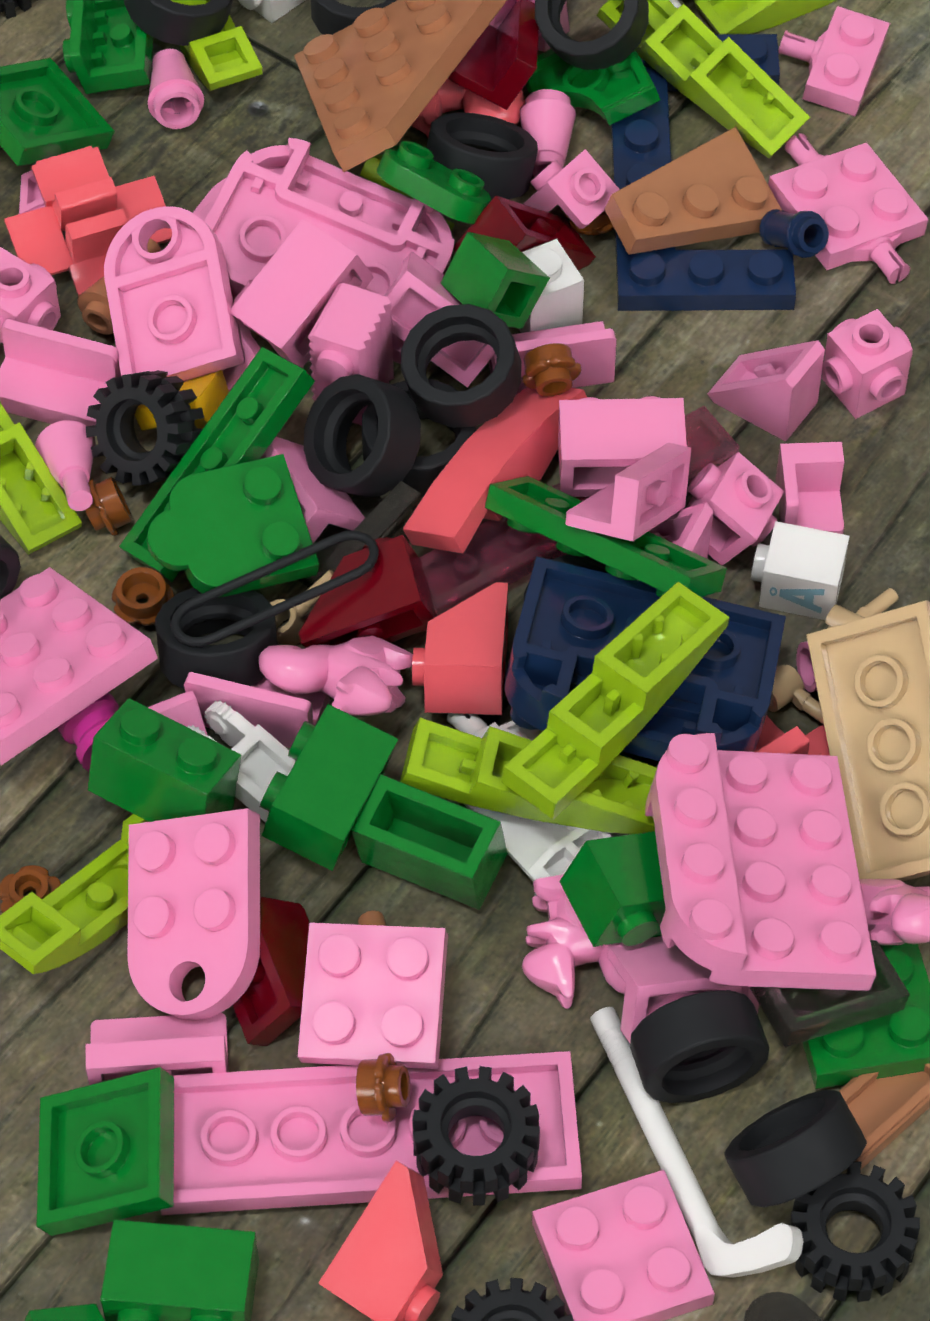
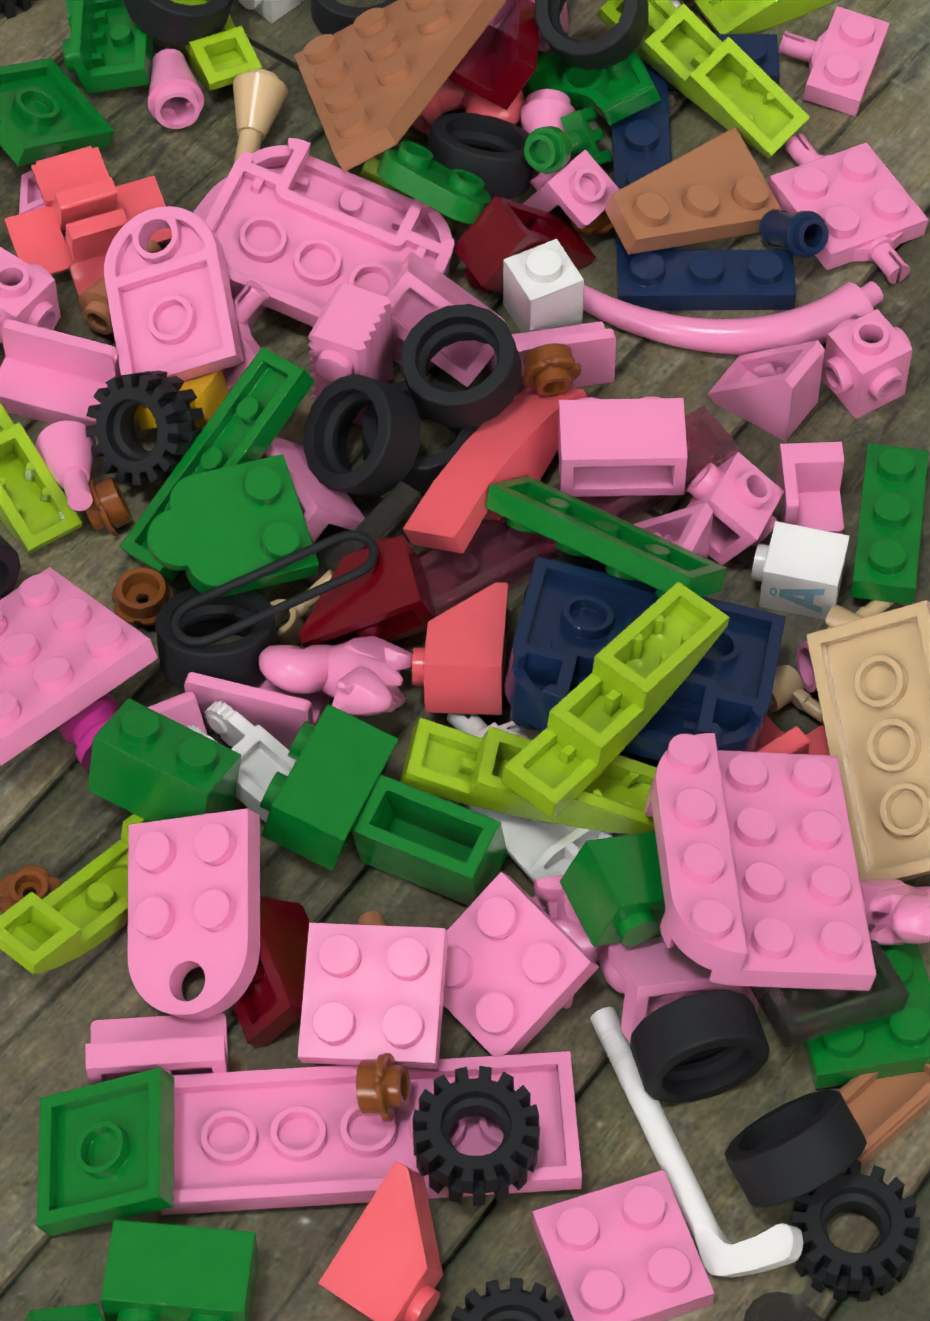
(257, 103): none -> tan cone
(295, 288): bright pink panel -> none
(495, 277): green brick -> none
(510, 968): none -> bright pink plate
(550, 148): none -> green hinge
(639, 496): bright pink panel -> none
(738, 335): none -> bright pink animal
(890, 524): none -> green plate

